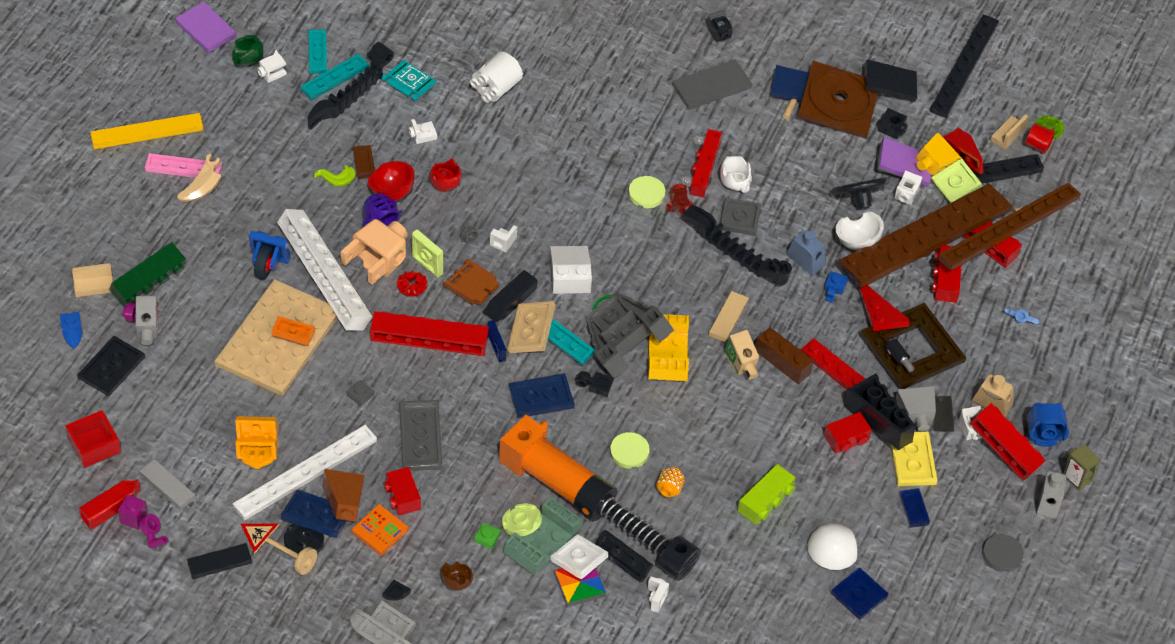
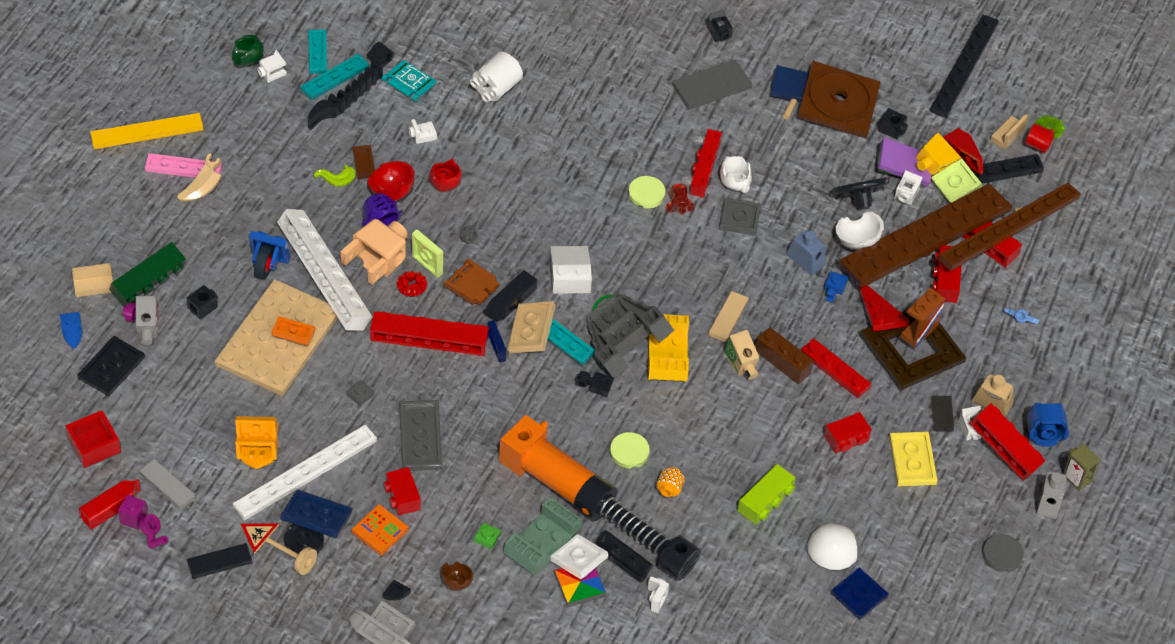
(202, 302): none -> black brick
(205, 27): medium lavender tile -> none
(343, 493): dark orange slope -> none
(503, 239): white panel -> none
(522, 519): yellowish green tile -> none
(541, 395): dark blue tile -> none
(705, 223): black piece -> none
(881, 411): black wedge -> none
(891, 80): black tile -> none
(899, 354): black piece -> none
(914, 507): clear blue tile -> none
(918, 404): light grey torso -> none
(927, 315): none -> dark orange panel

